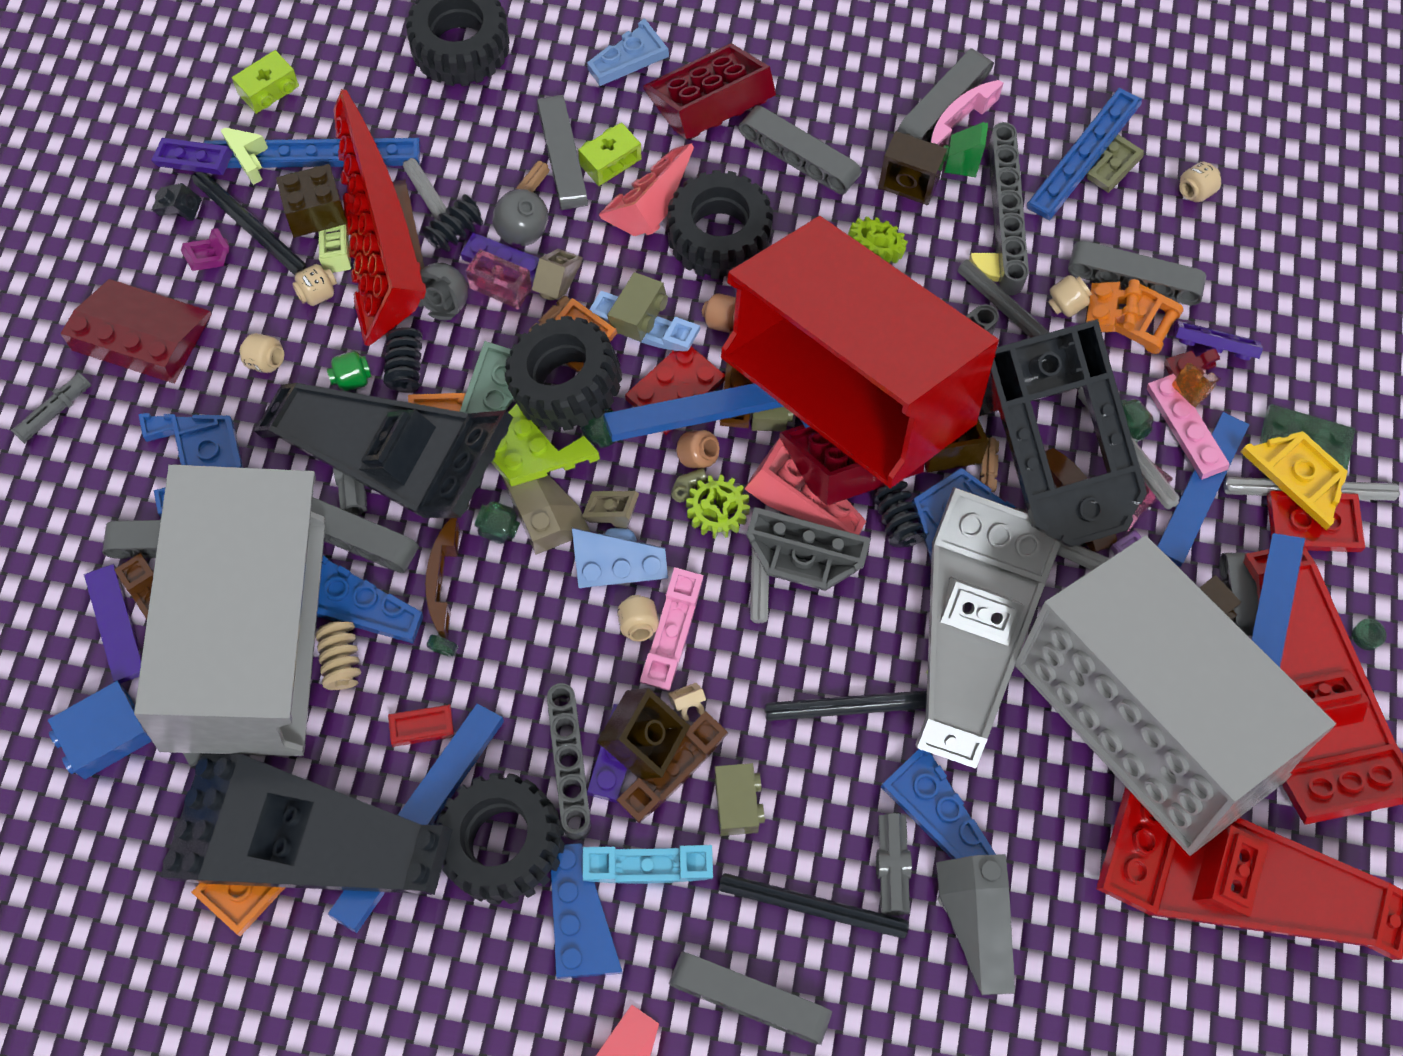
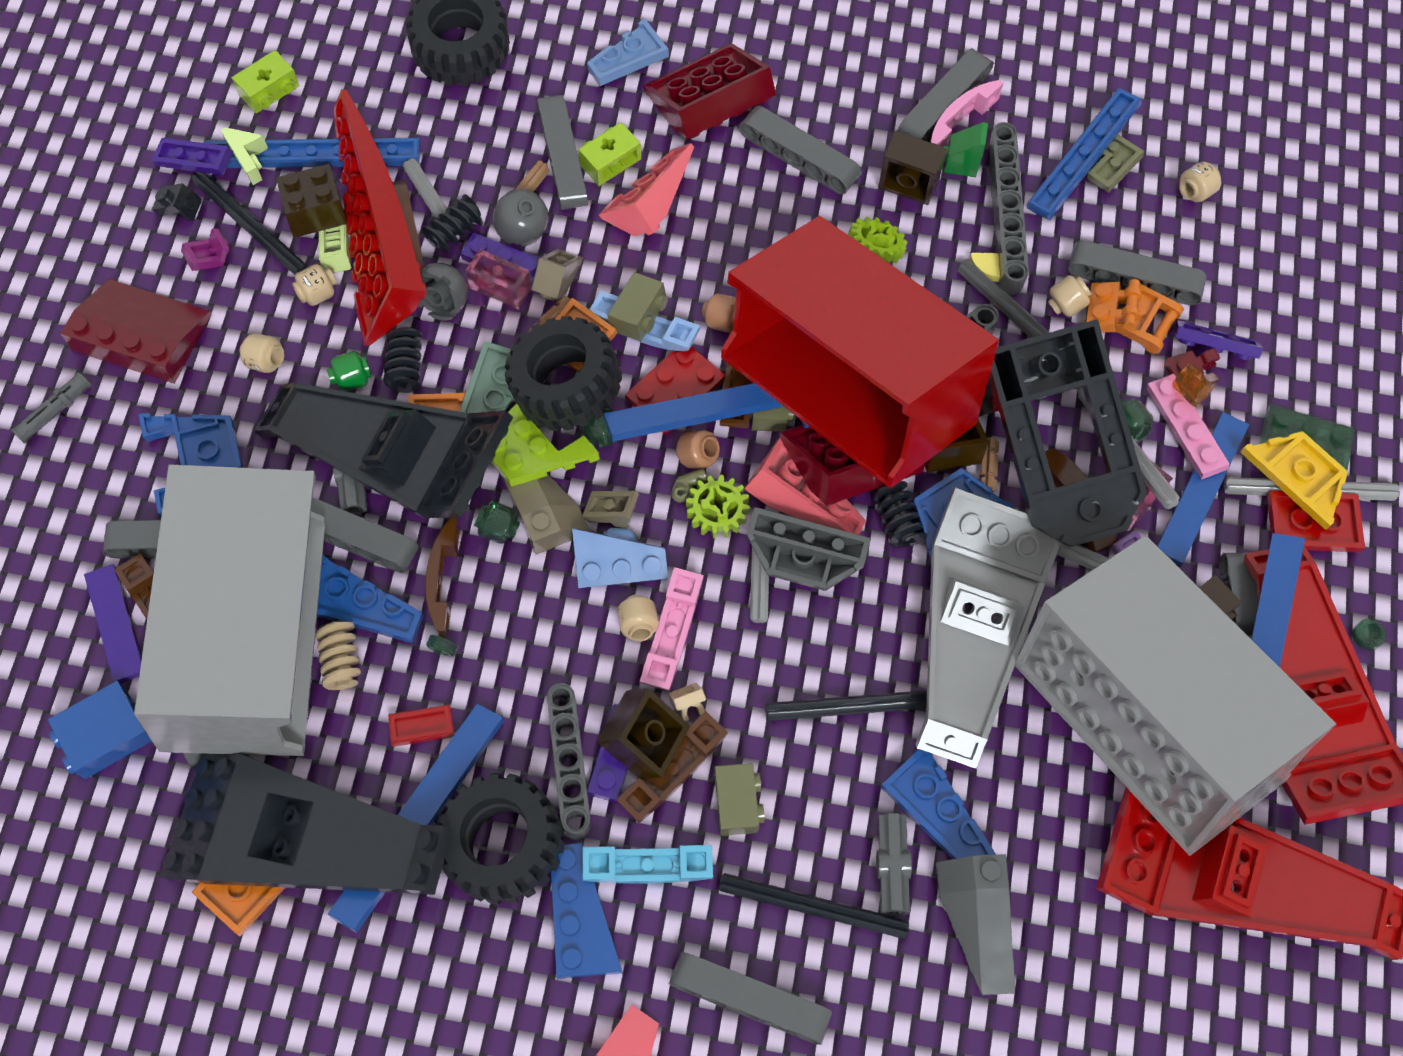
(718, 195): black tyre -> none

